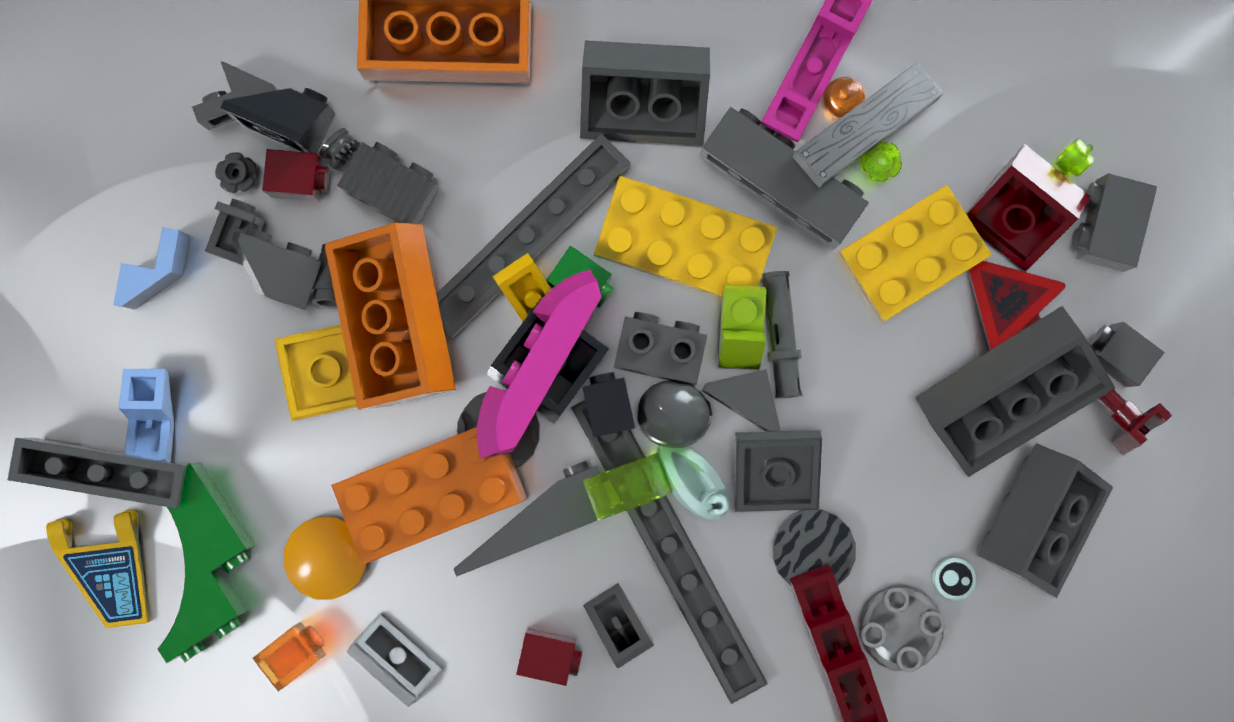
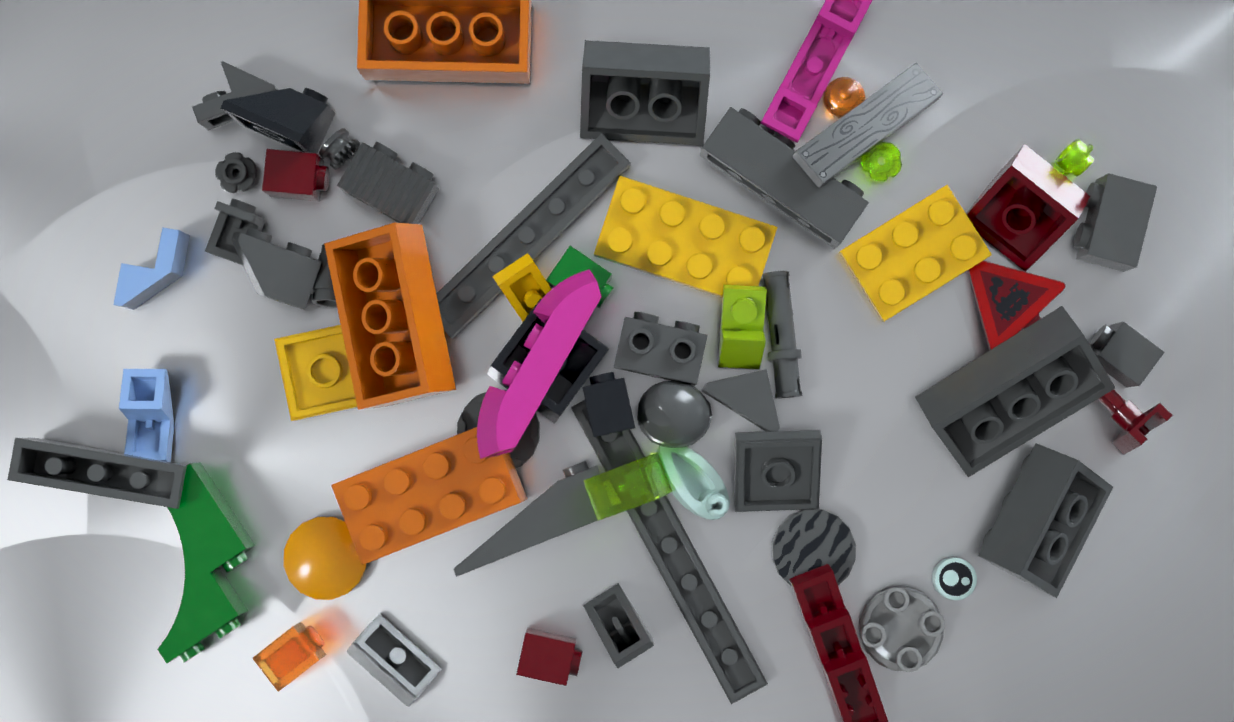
(106, 572): flag -> none

